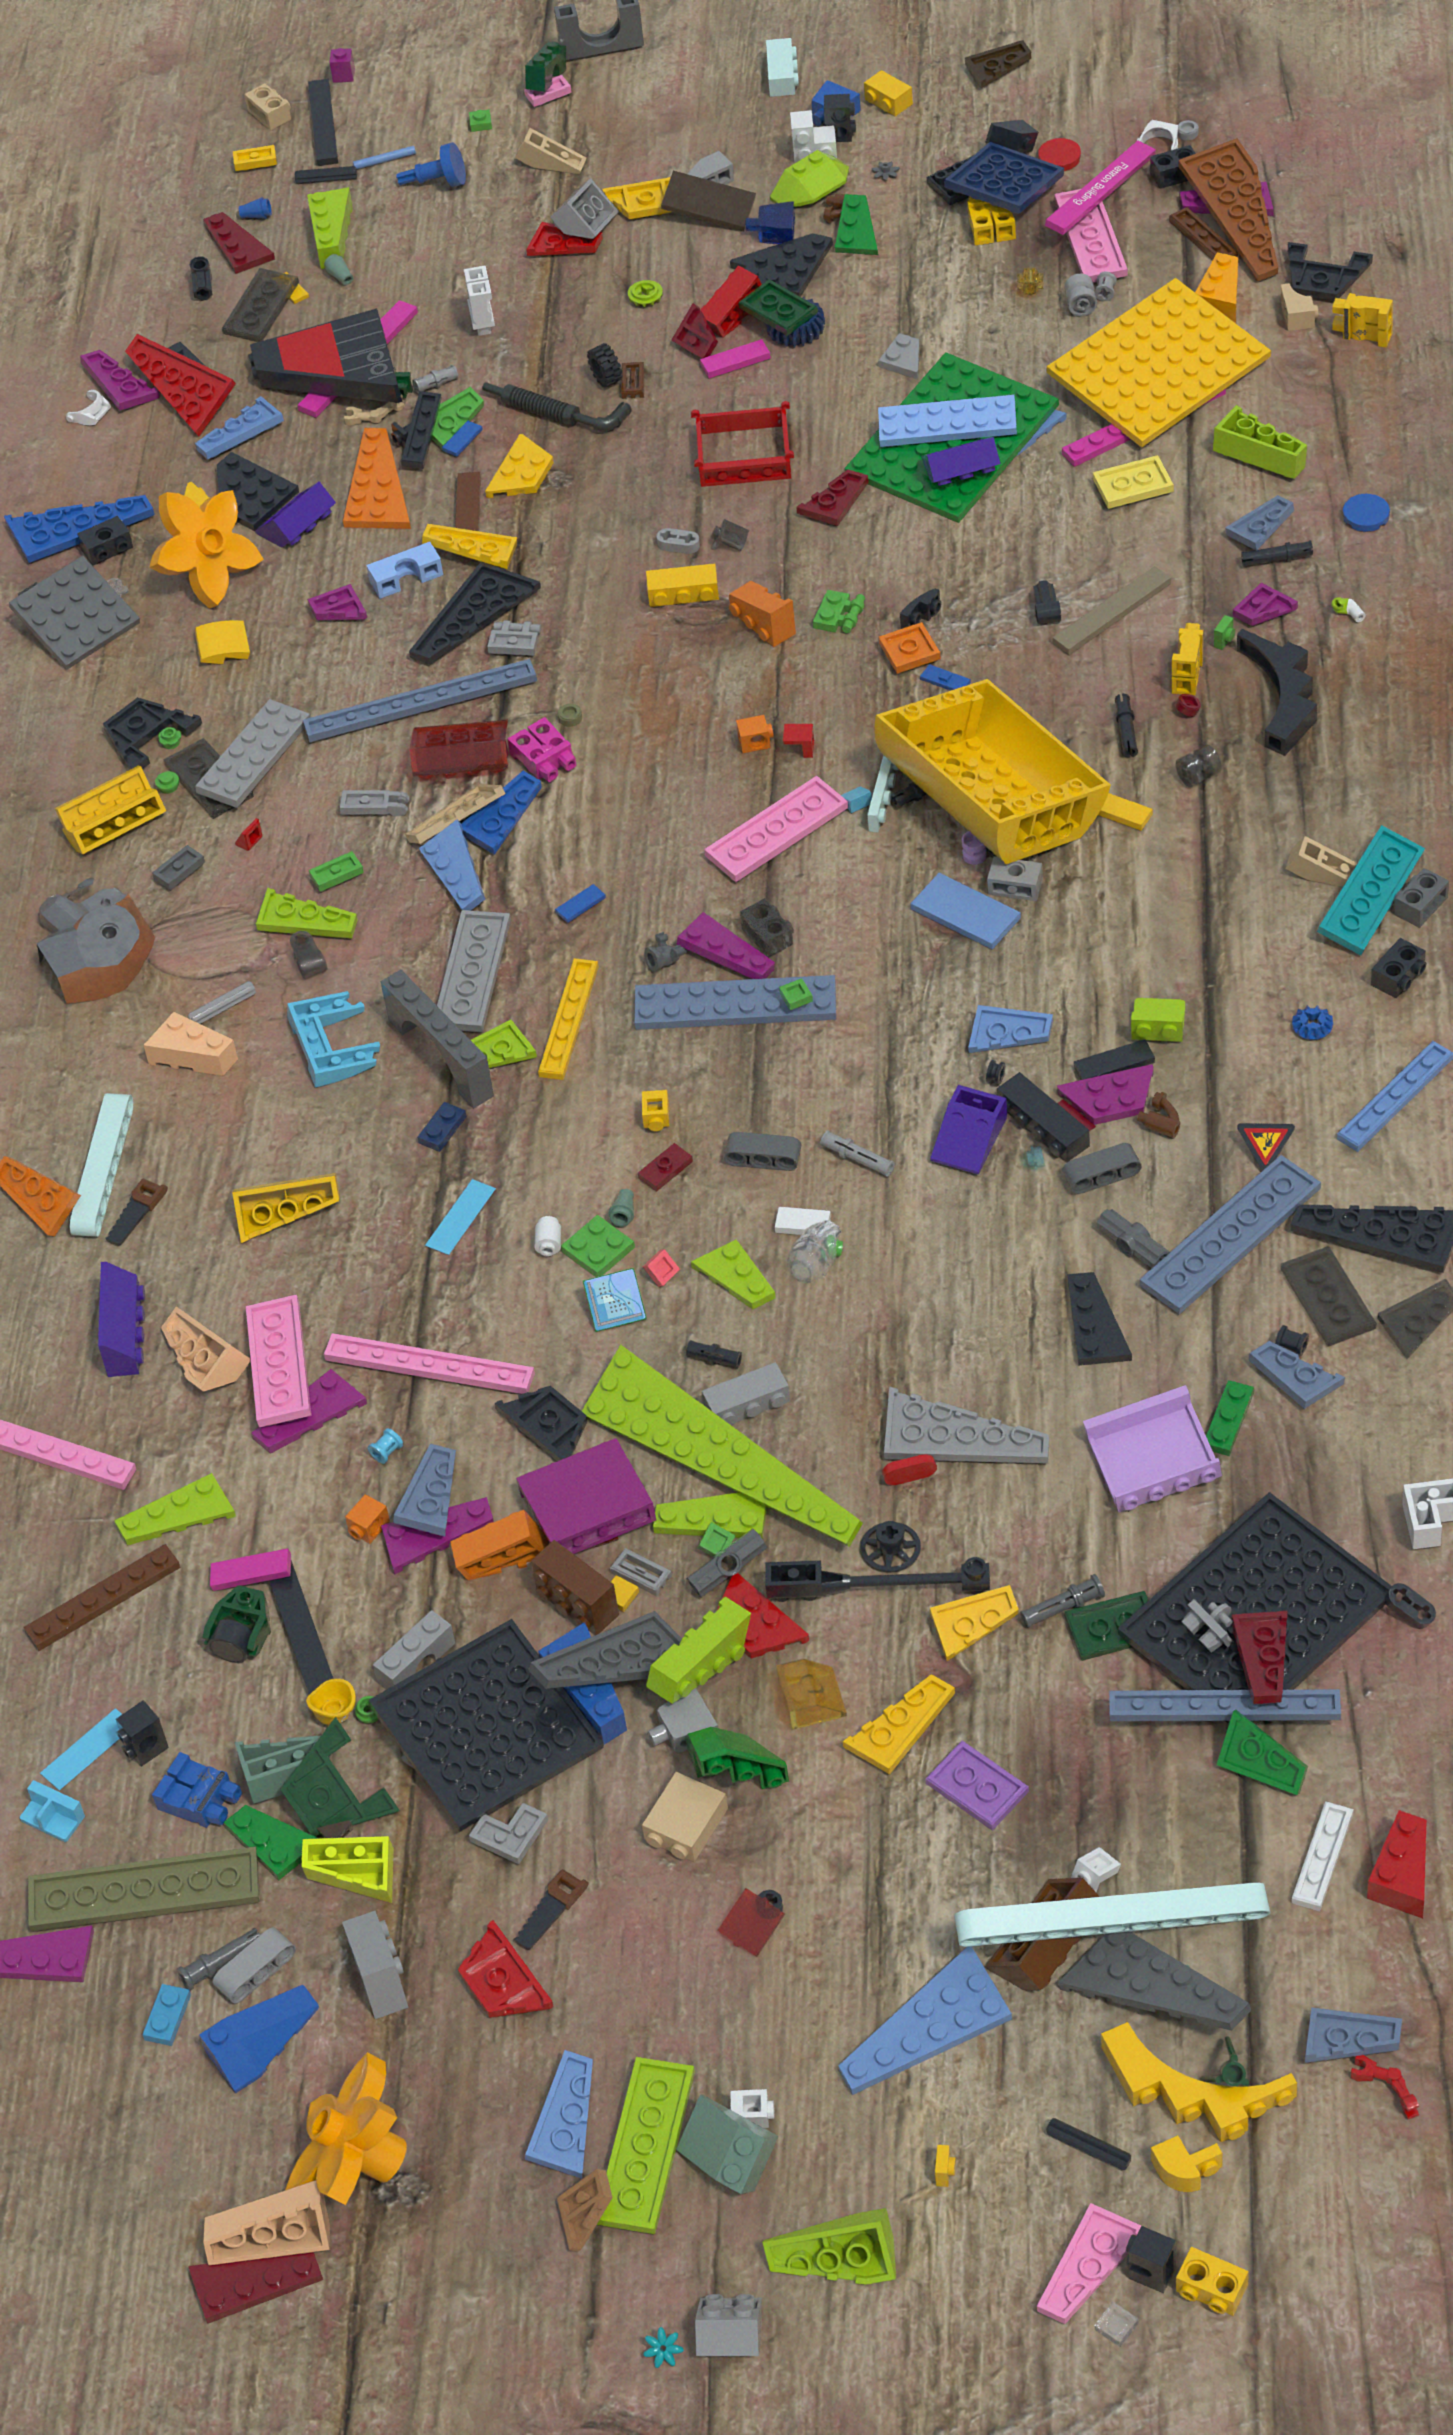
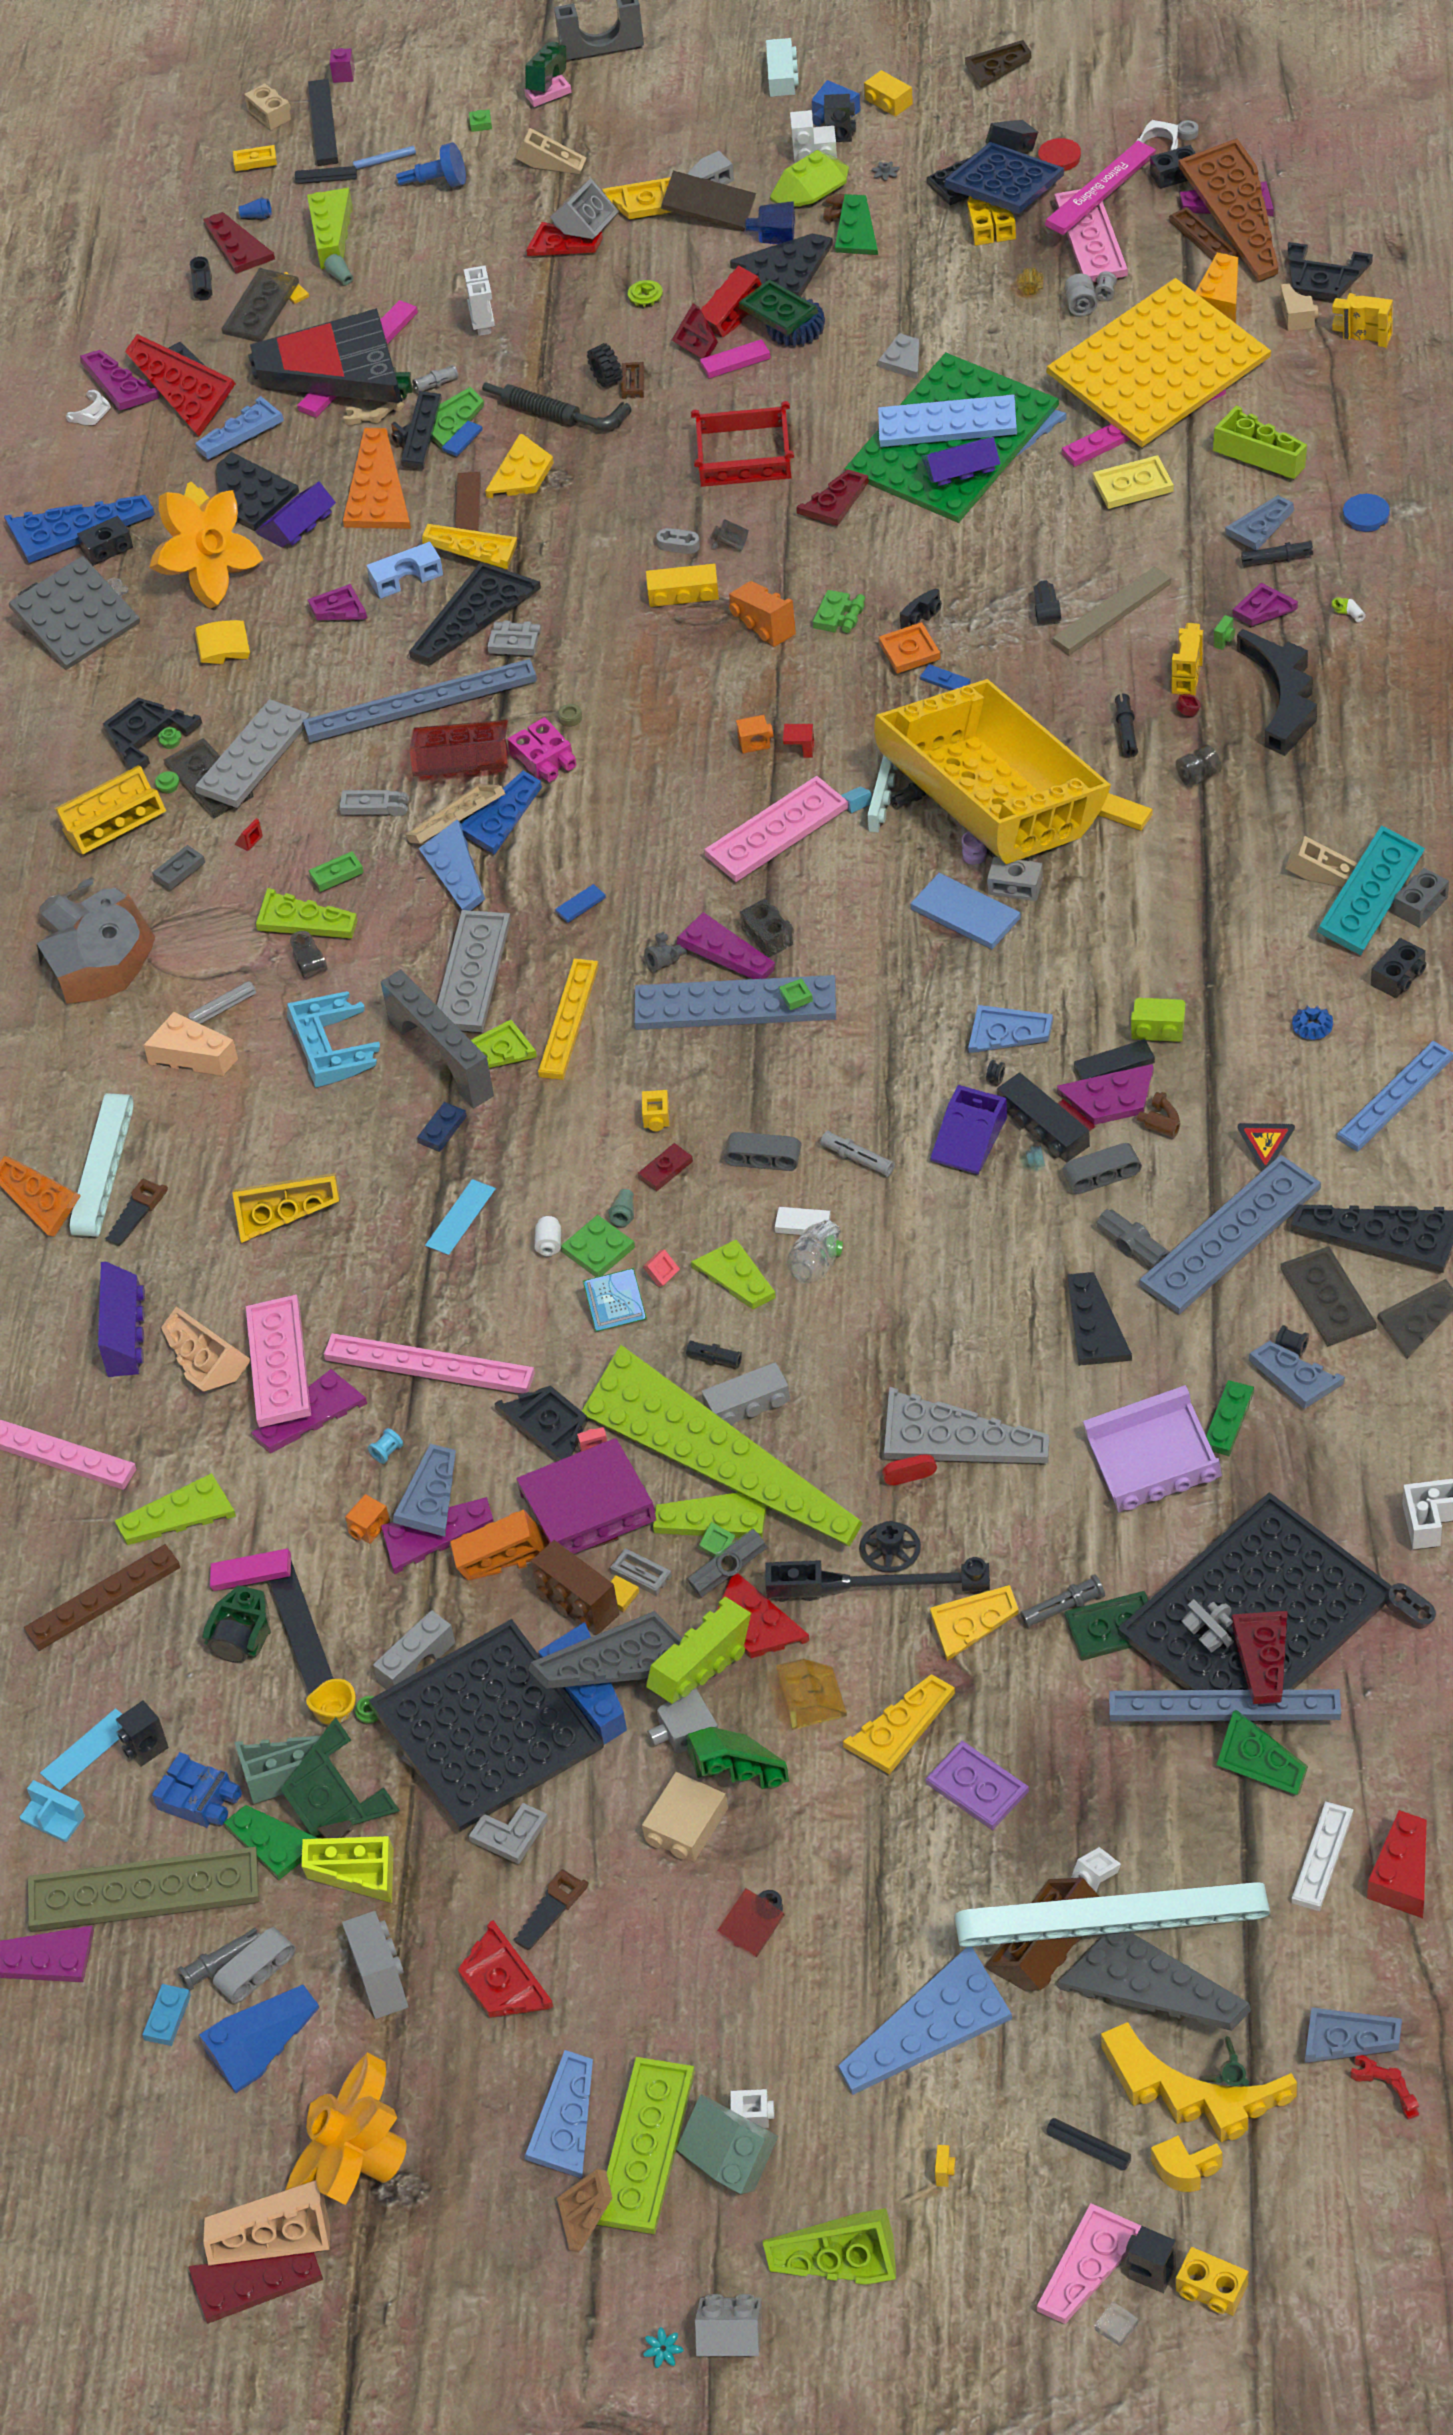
(591, 1438): none -> coral plate

